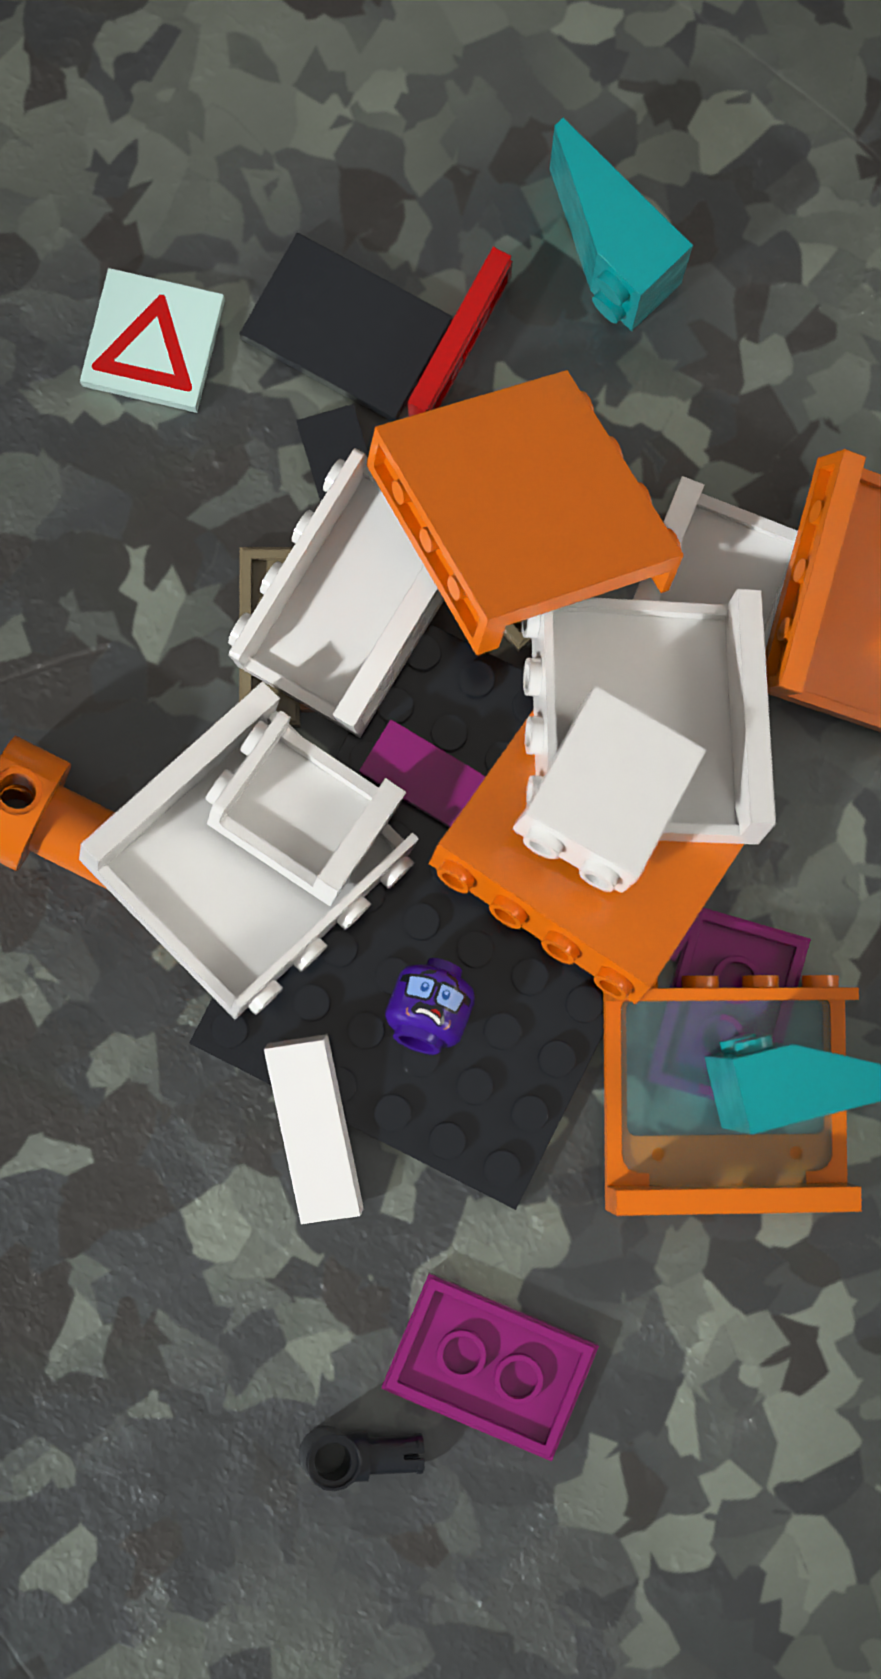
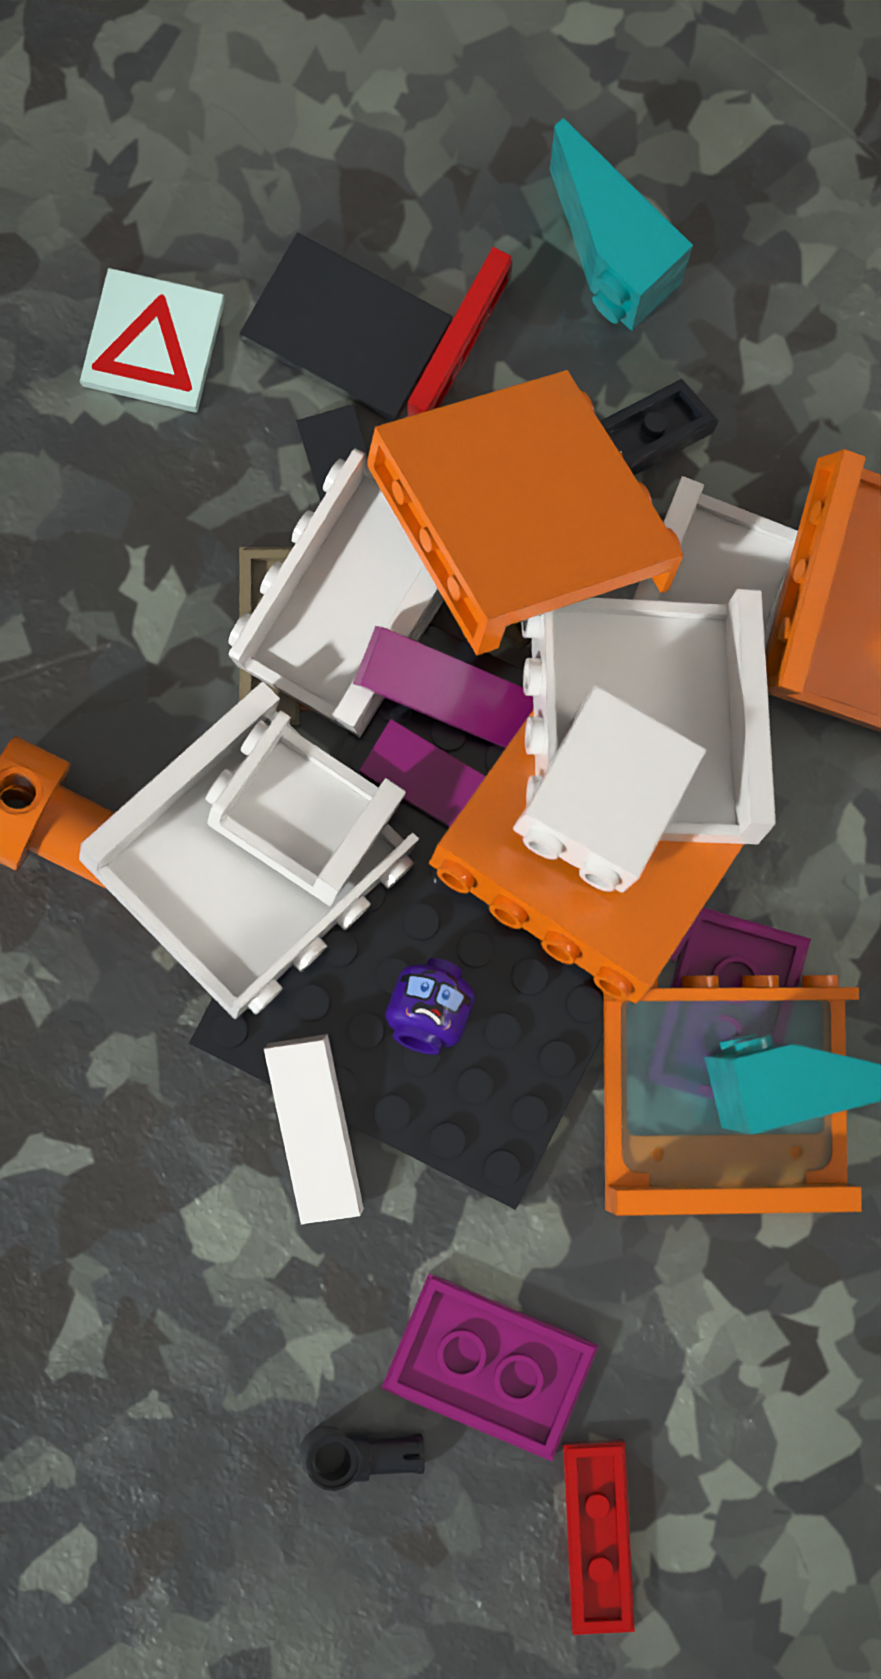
(443, 687): none -> magenta tile
(598, 1537): none -> red tile
(659, 426): none -> black tile

